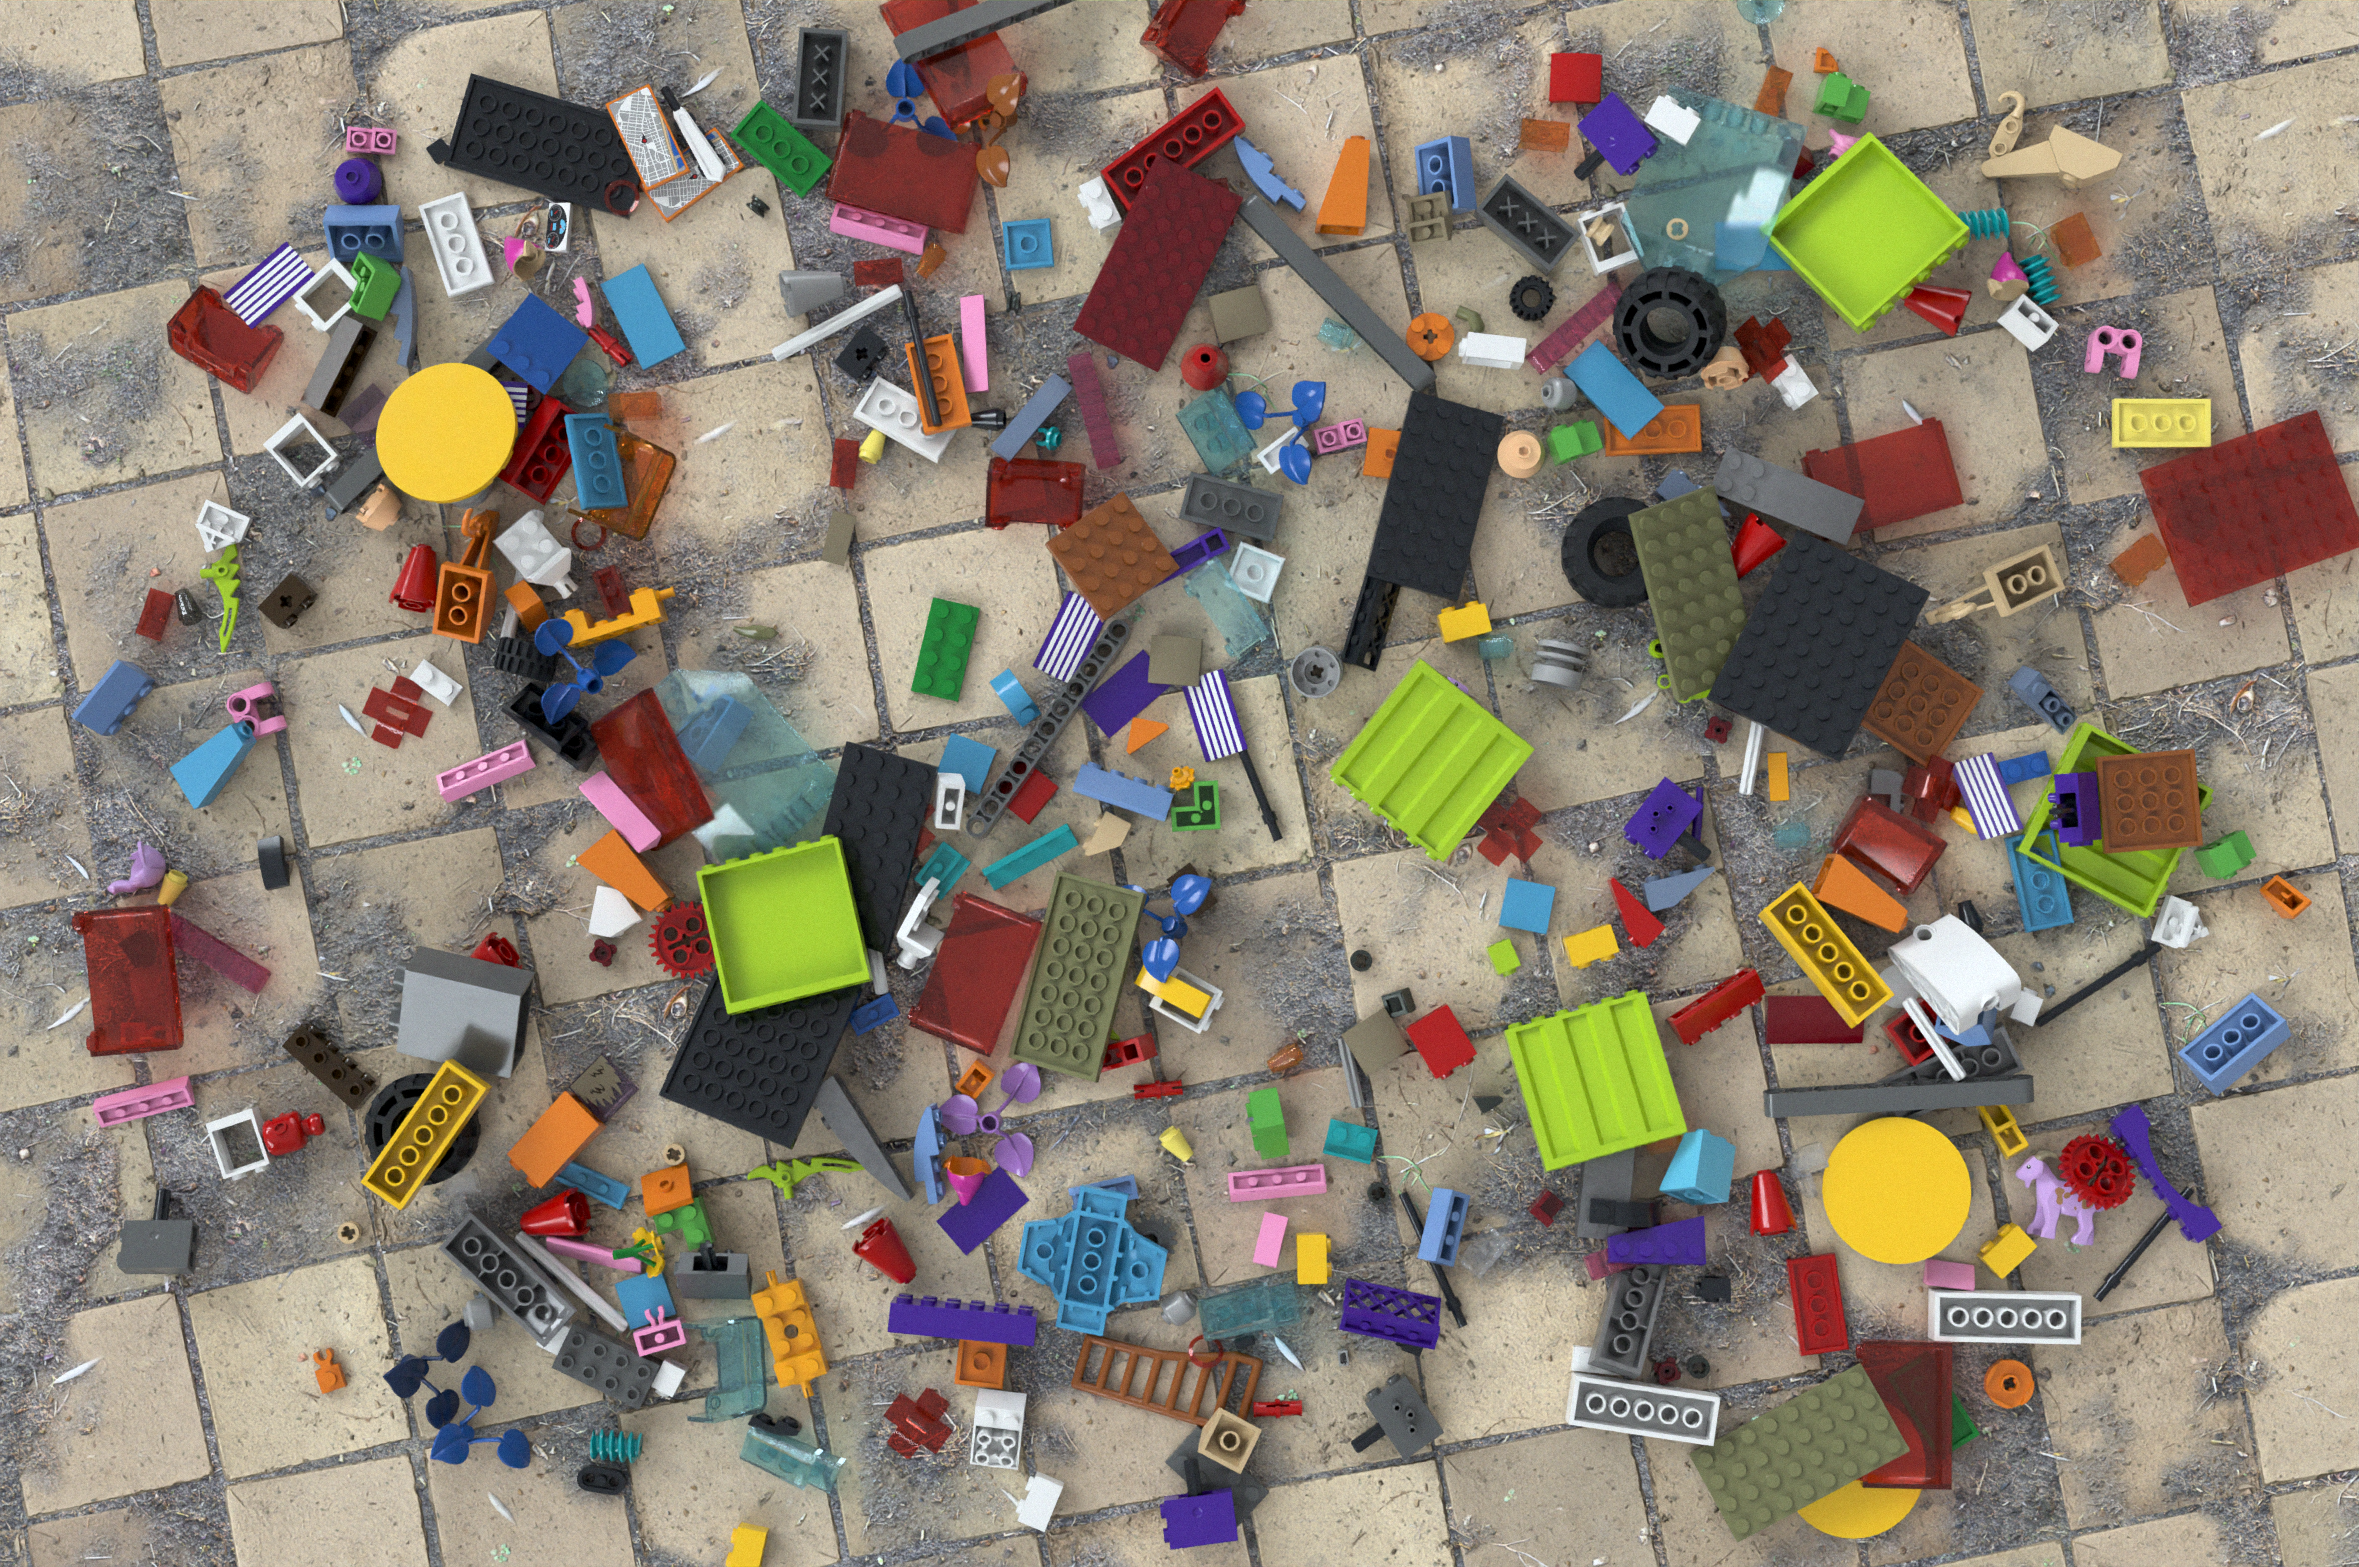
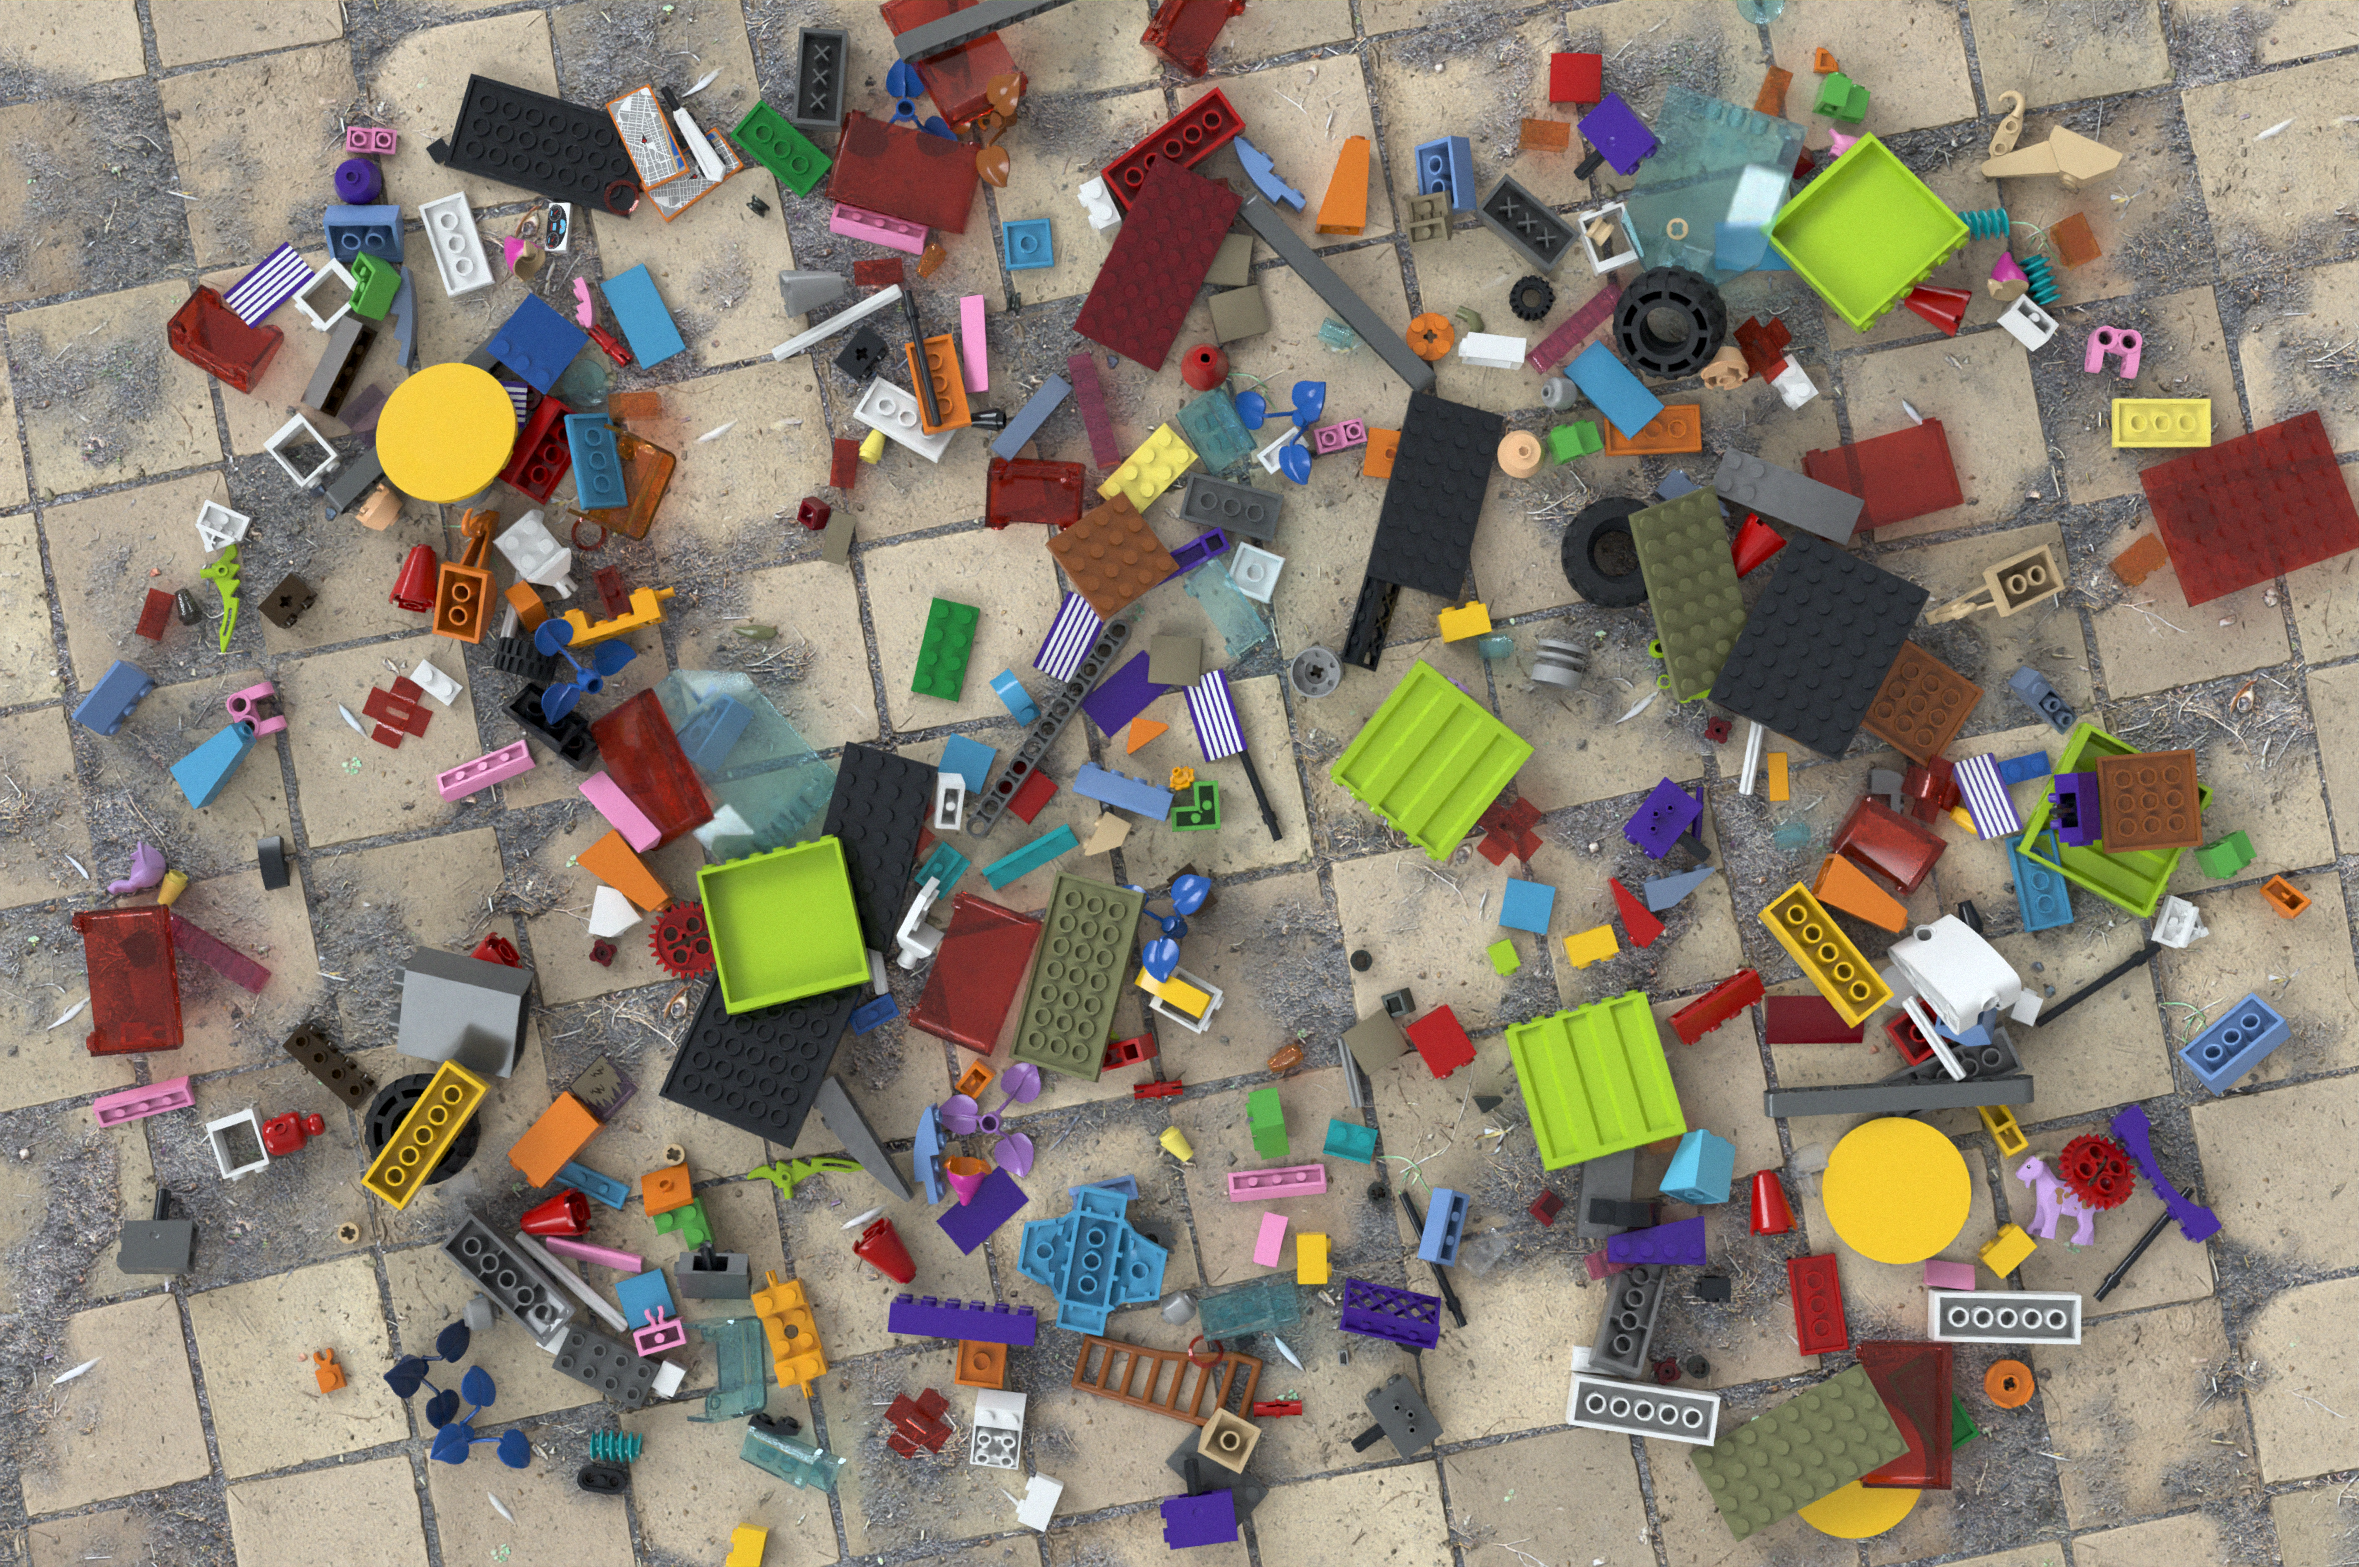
(645, 1242): plant -> none
(813, 513): none -> dark red slope
(1053, 438): teal plate -> none
(1150, 469): none -> light yellow plate
(1231, 261): none -> dark tan slope
(1673, 120): white brick -> none

